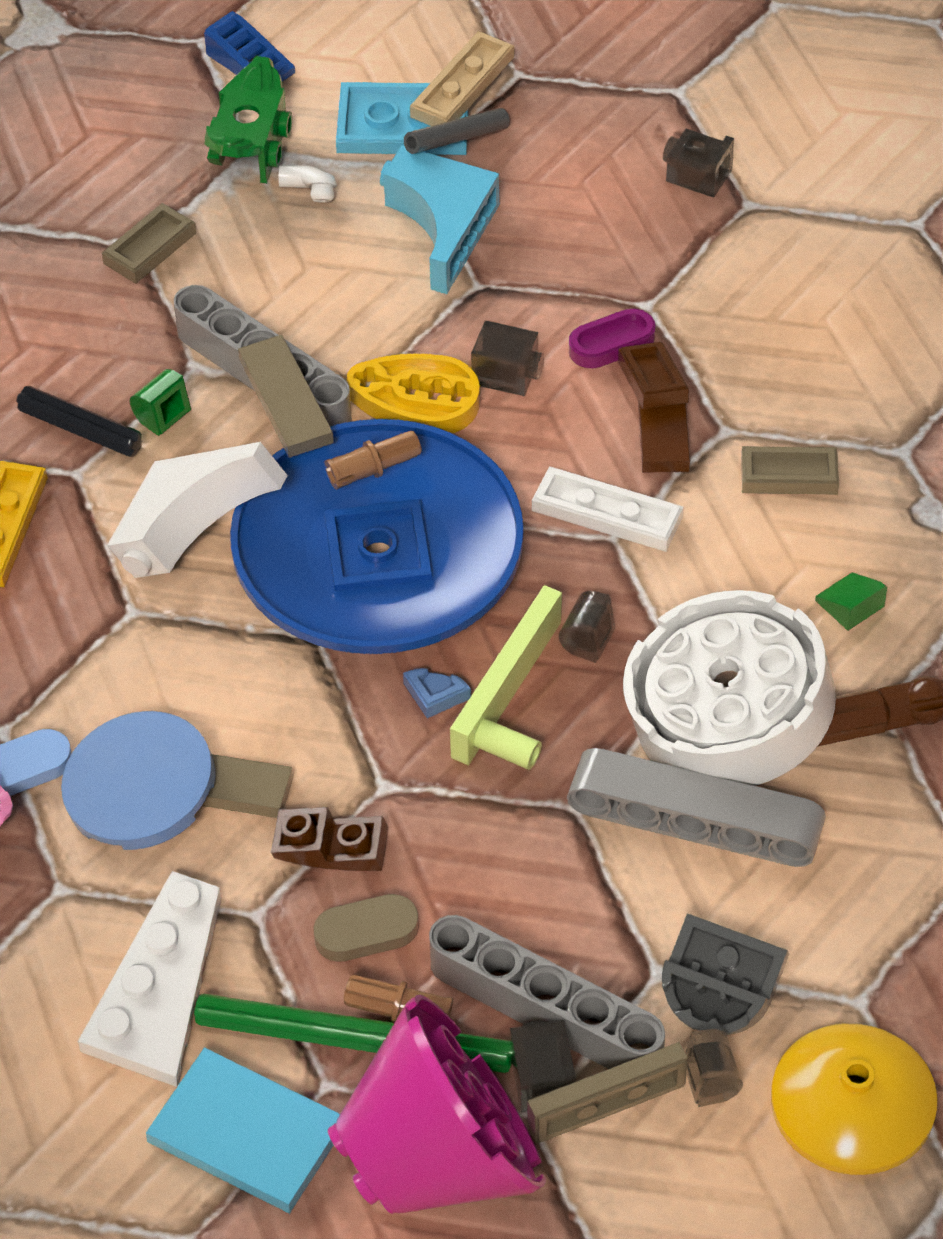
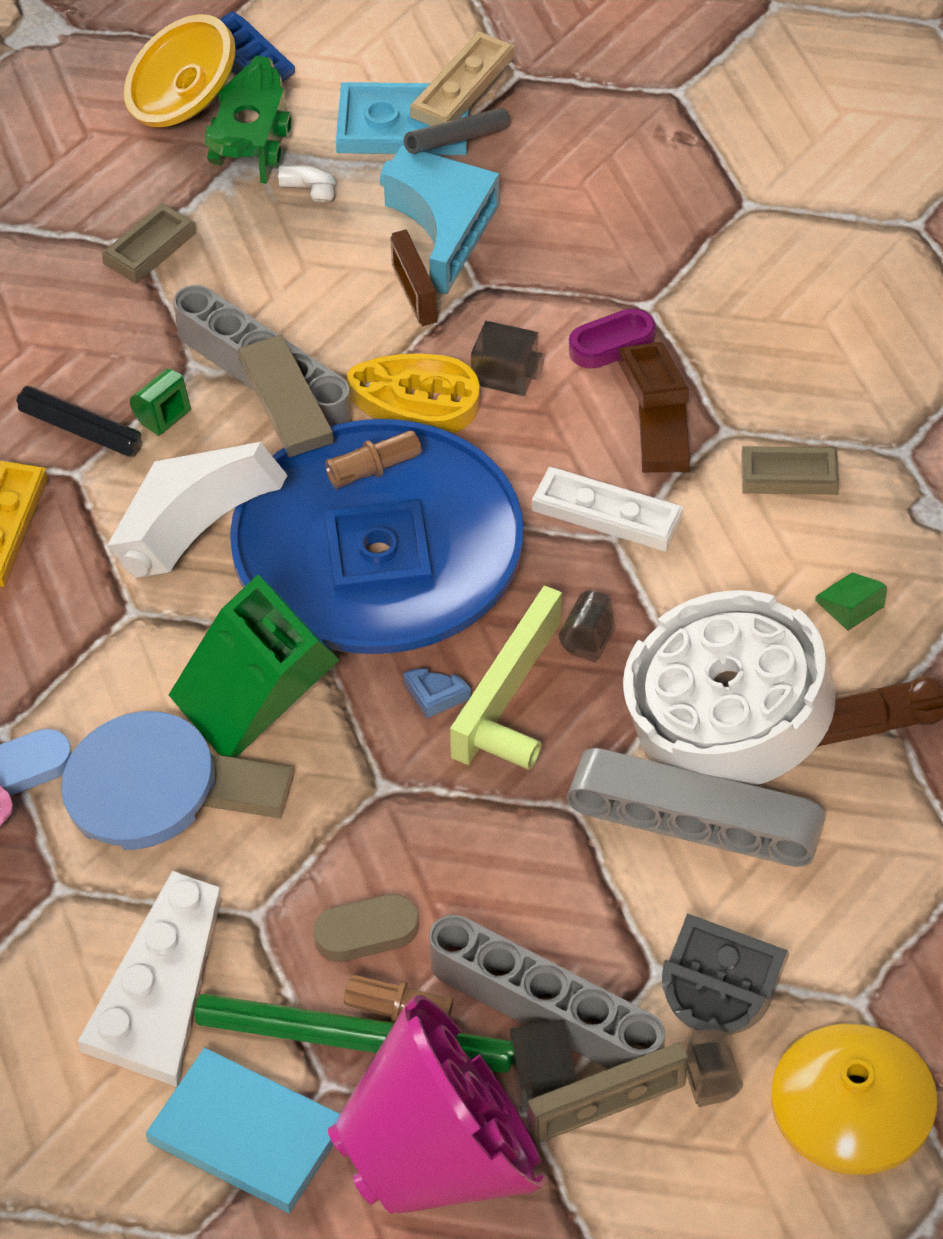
(180, 71): none -> yellow dish
(249, 668): none -> green slope
(320, 841): reddish brown slope -> none
(413, 278): none -> reddish brown tile
(698, 161): clear smoke brick -> none

